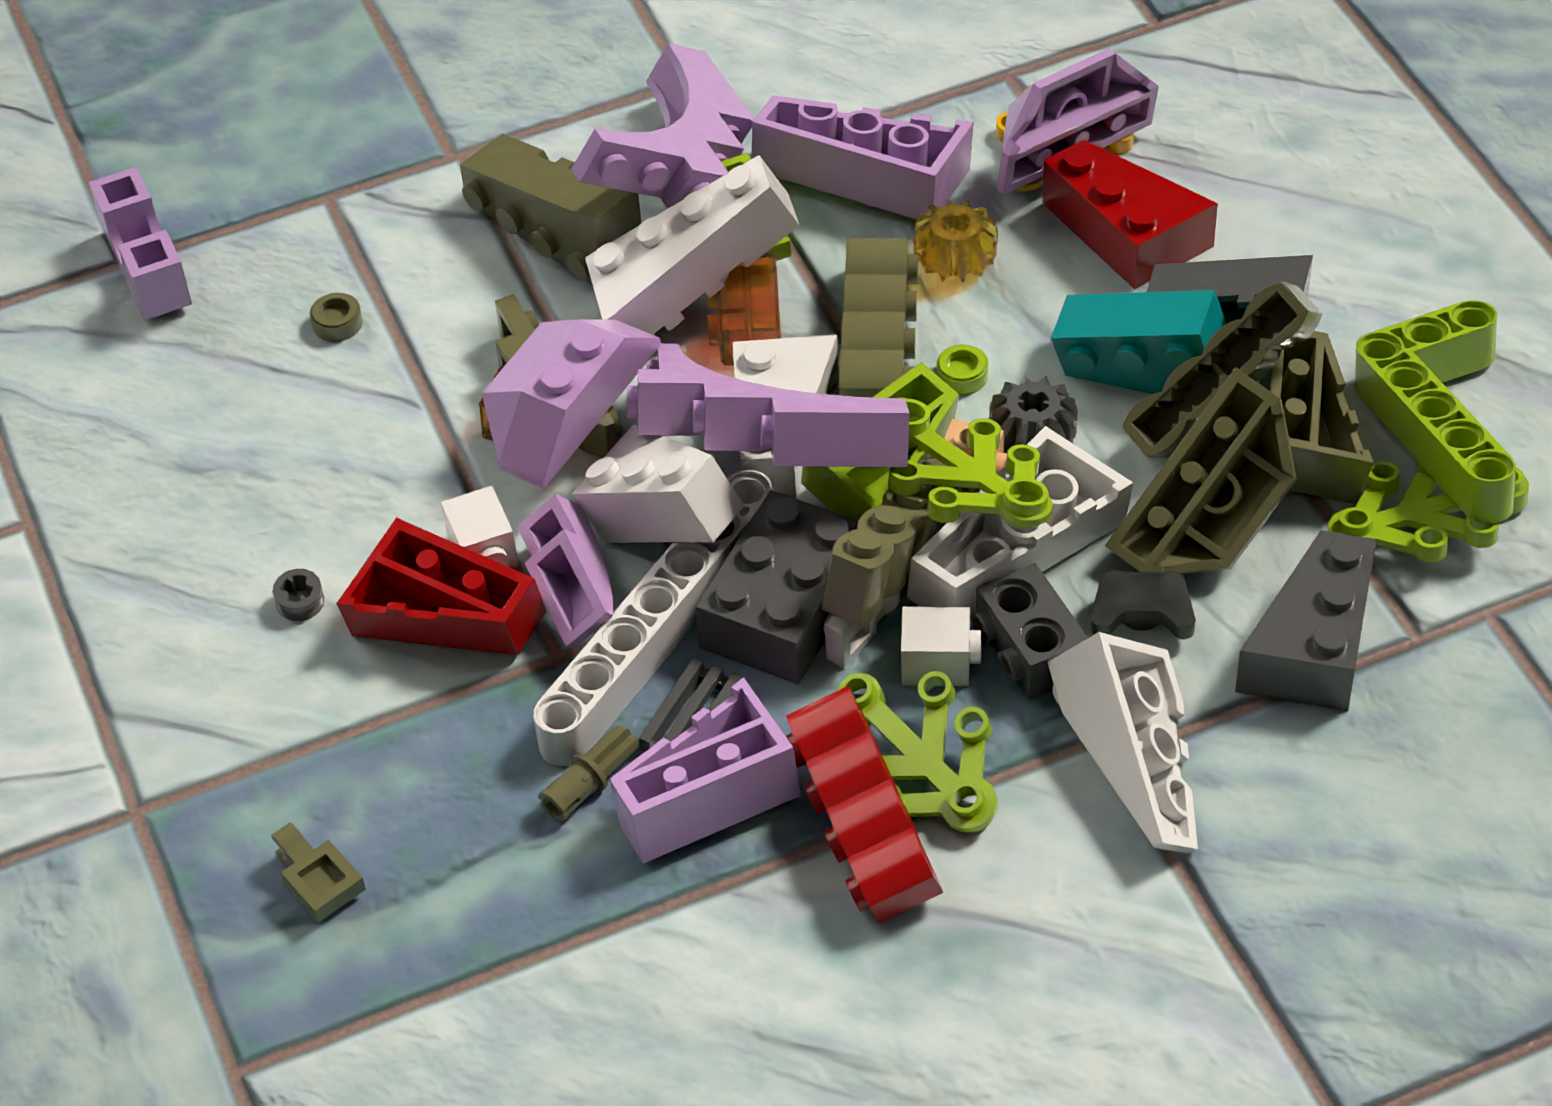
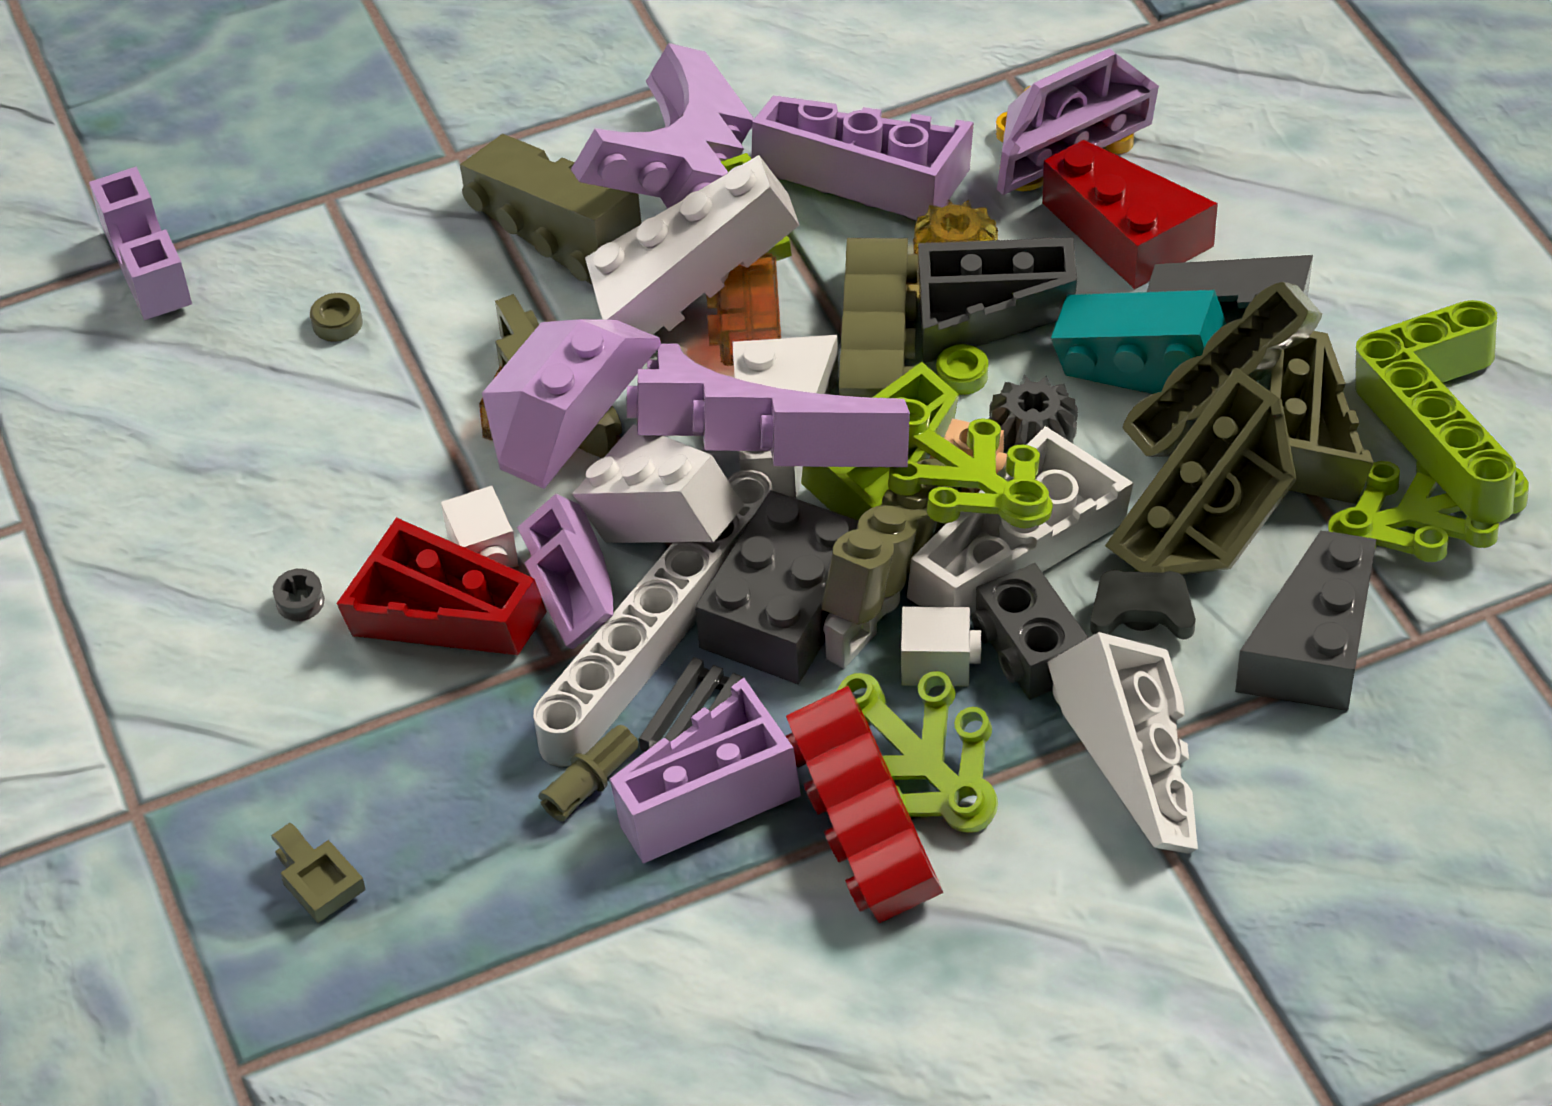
(991, 289): none -> dark grey wedge

